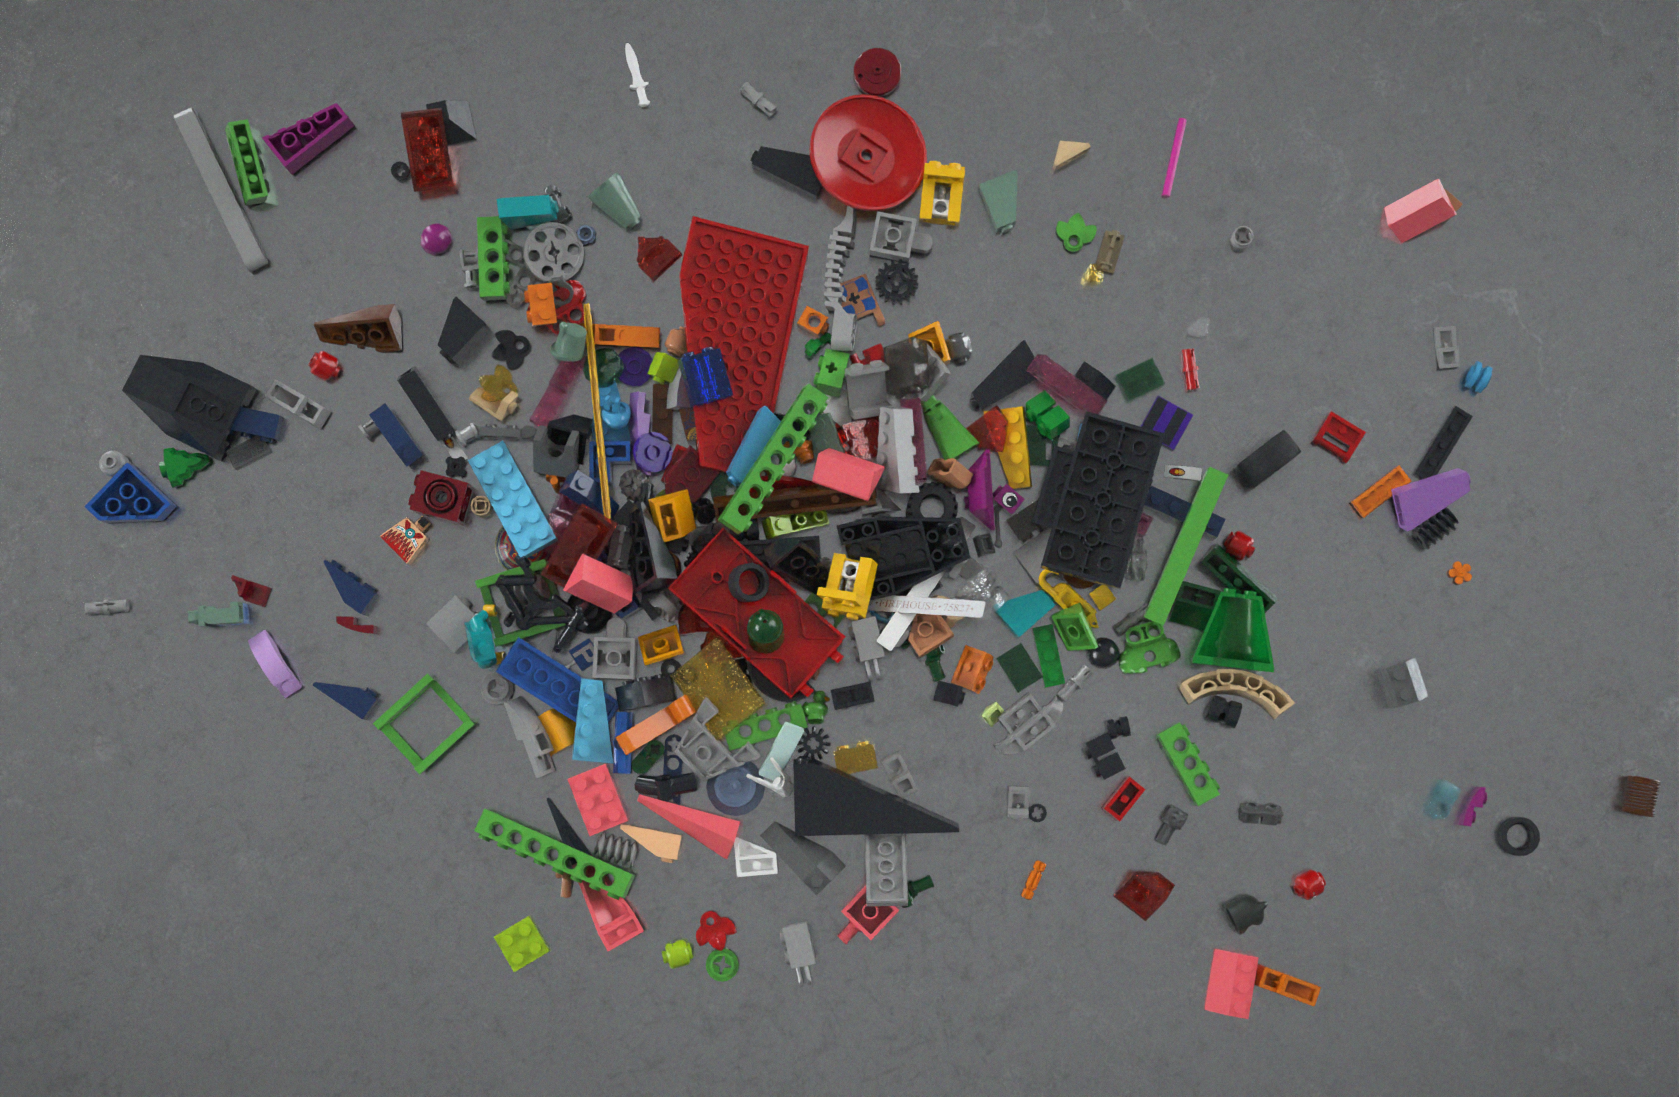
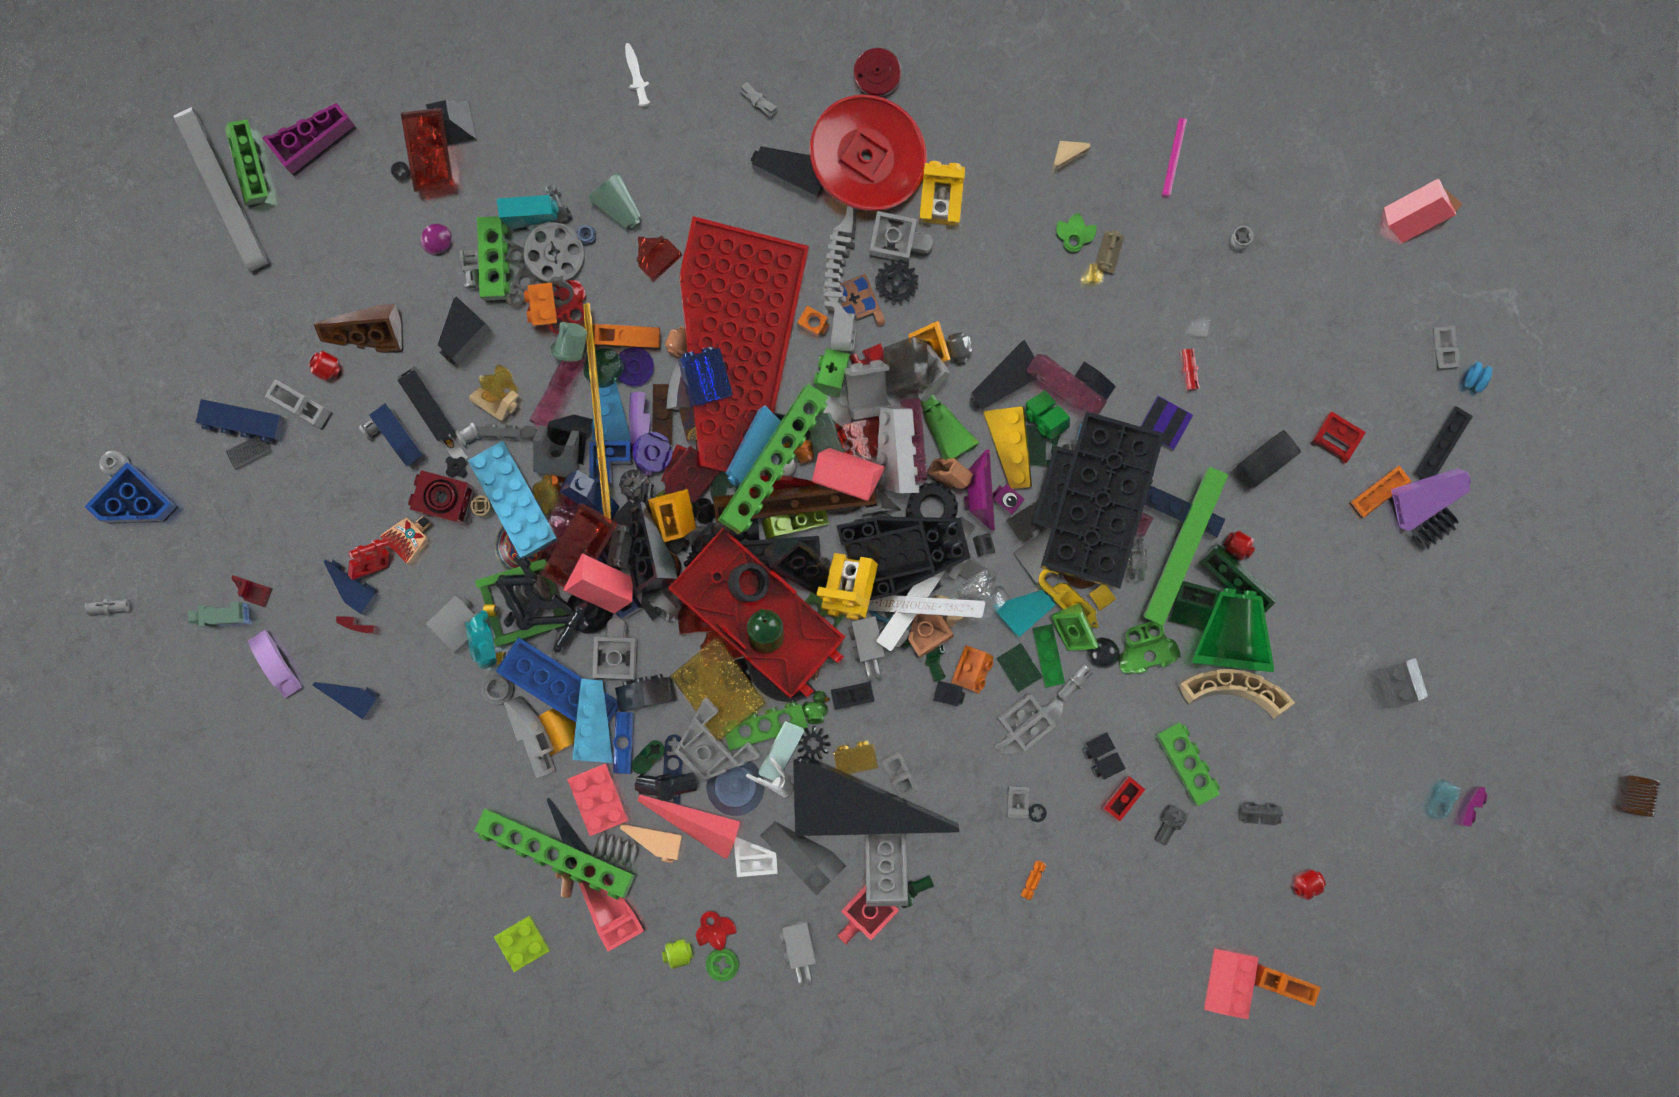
(181, 465): green rock -> none
(188, 400): black wedge -> none
(366, 564): none -> red plate
(384, 721): bright green piece -> none
(508, 350): black plate -> none
(546, 493): none -> clear yellow plate
(582, 655): blue piece -> none
(615, 413): dark azure piece -> none
(656, 725): orange beam -> none
(661, 645): light orange slope -> none
(663, 368): lime brick -> none
(666, 663): black plate -> none
(814, 346): green plate -> none
(990, 429): clear red slope -> none
(991, 713): yellowish green slope -> none
(998, 543): light grey hinge -> none
(1001, 200): sand green slope -> none
(1118, 727): black wheel -> none
(1133, 619): light grey pin -> none
(1140, 379): clear green plate -> none
(1144, 893): clear red slope -> none
(1182, 472): white sticker -> none
(1224, 711): black wheel -> none
(1245, 912): pearl dark grey piece -> none
(1460, 572): orange plant -> none
(1534, 841): black tyre -> none

